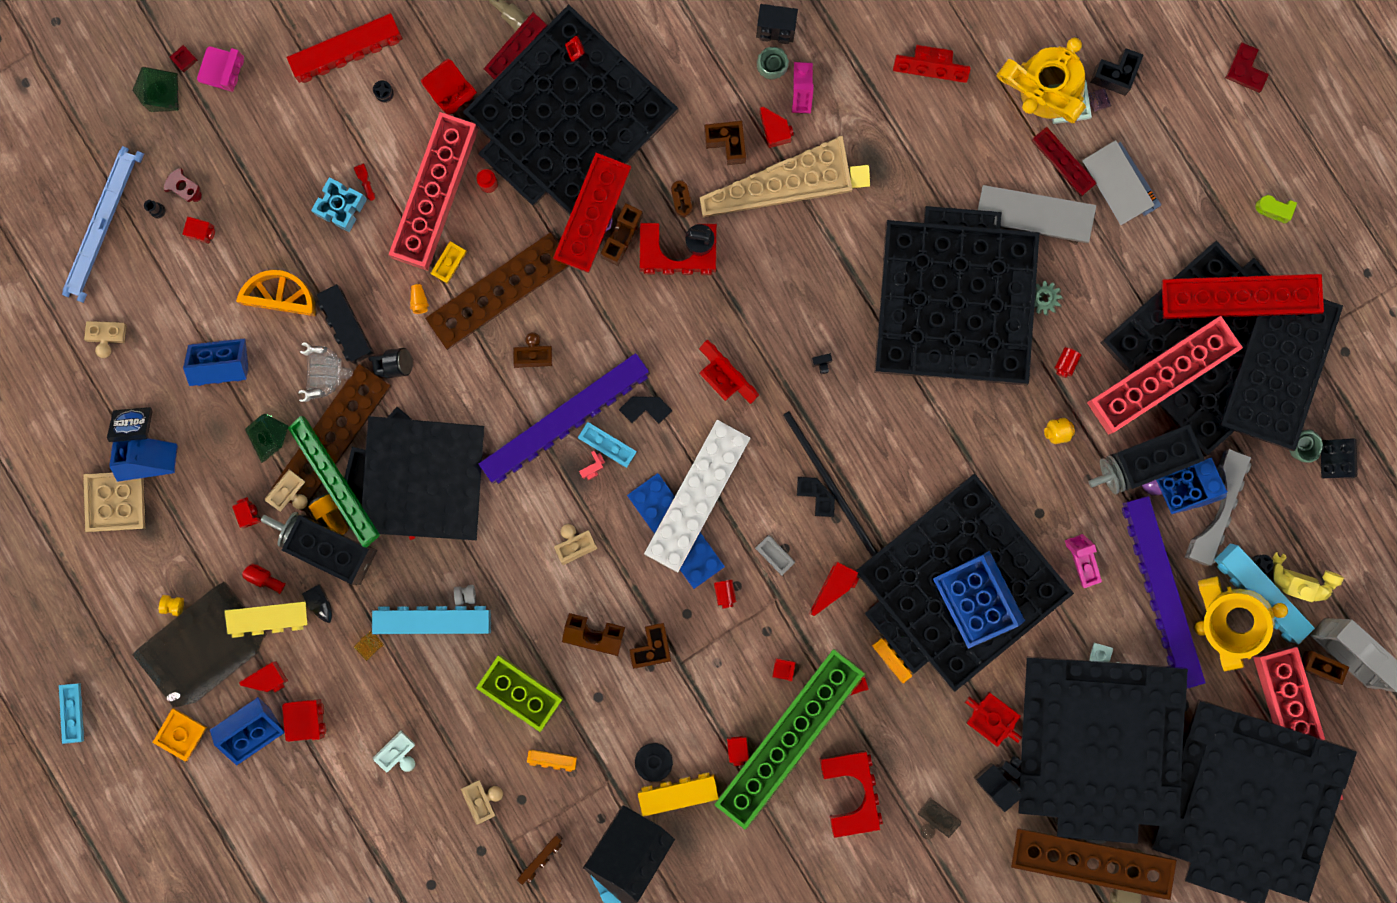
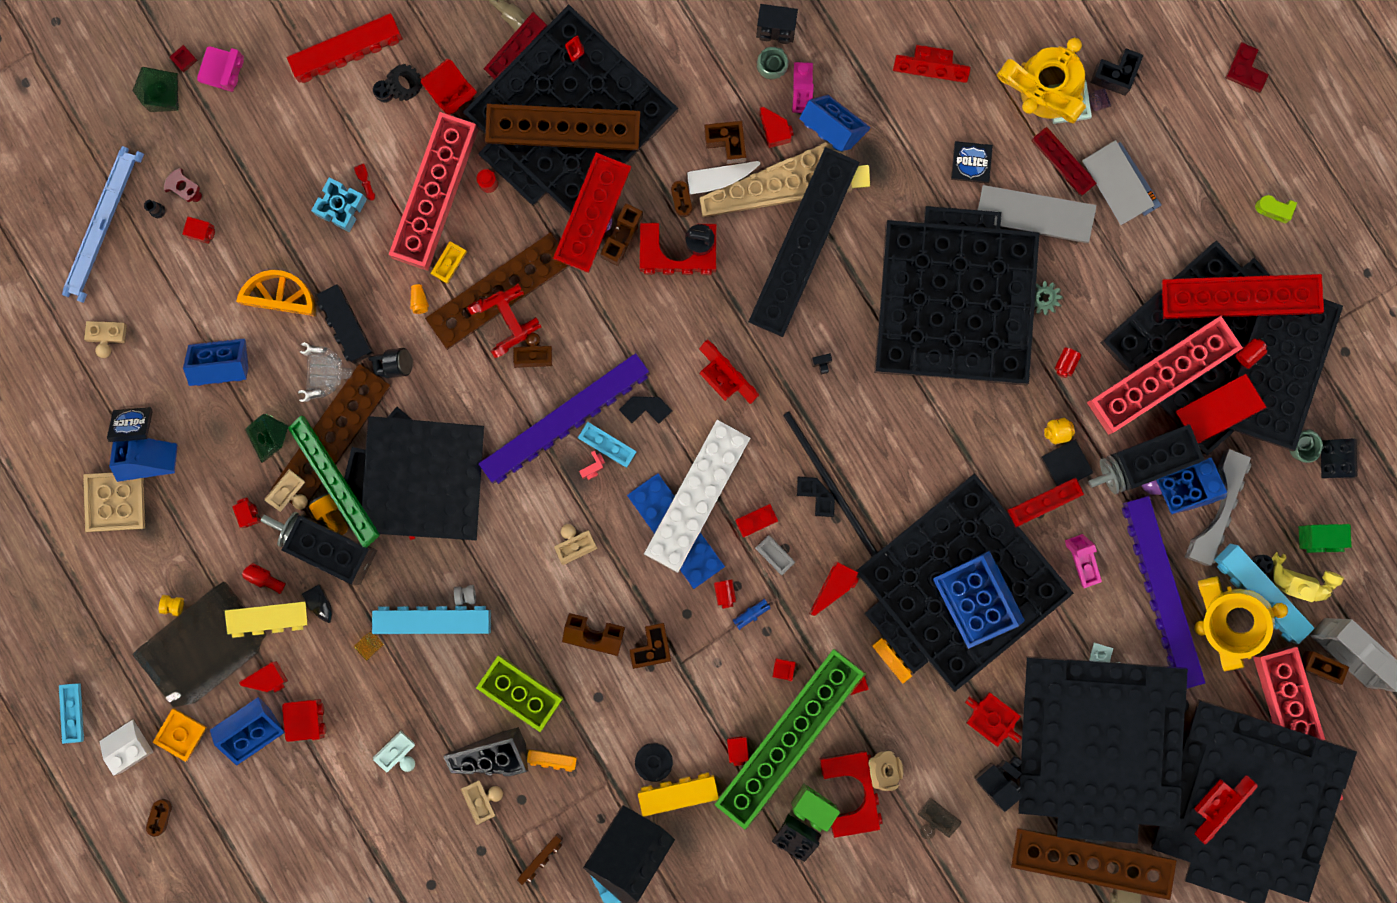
(124, 748): none -> white slope
(154, 816): none -> reddish brown beam
(395, 86): none -> black tyre
(497, 754): none -> black wedge
(518, 331): none -> red connector
(554, 116): none -> reddish brown plate
(719, 177): none -> white sticker
(751, 614): none -> blue pin
(756, 520): none -> red brick
(797, 838): none -> black bracket
(803, 242): none -> black plate
(815, 808): none -> bright green brick
(833, 122): none -> blue slope
(881, 779): none -> tan plate
(971, 162): none -> tile
(1045, 502): none -> red tile
(1067, 463): none -> black tile
(1220, 805): none -> red bracket
(1221, 408): none -> red tile
(1252, 353): none -> red brick
(1321, 537): none -> green piece

